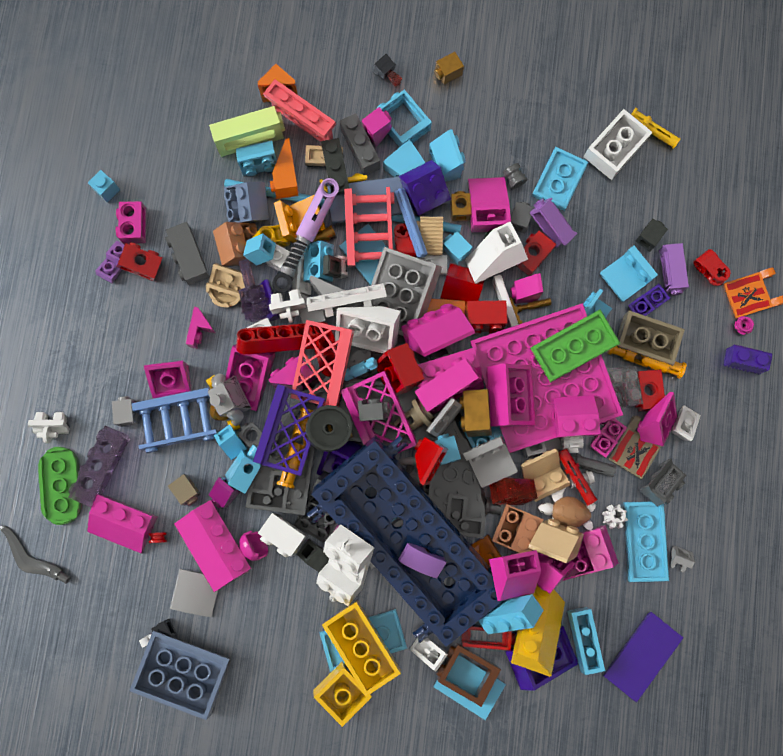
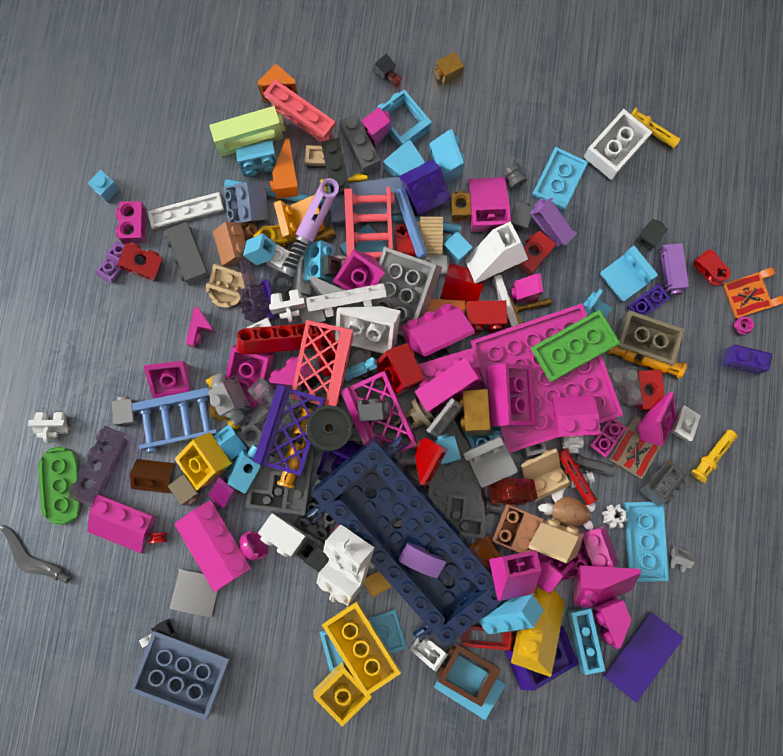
(151, 475): none -> reddish brown panel
(186, 211): none -> white tile
(203, 461): none -> yellow brick
(263, 394): none -> clear brick
(359, 271): none -> dark pink slope
(376, 583): none -> pearl gold brick
(600, 584): none -> dark pink slope
(613, 620): none -> dark pink slope
(709, 462): none -> yellow pin

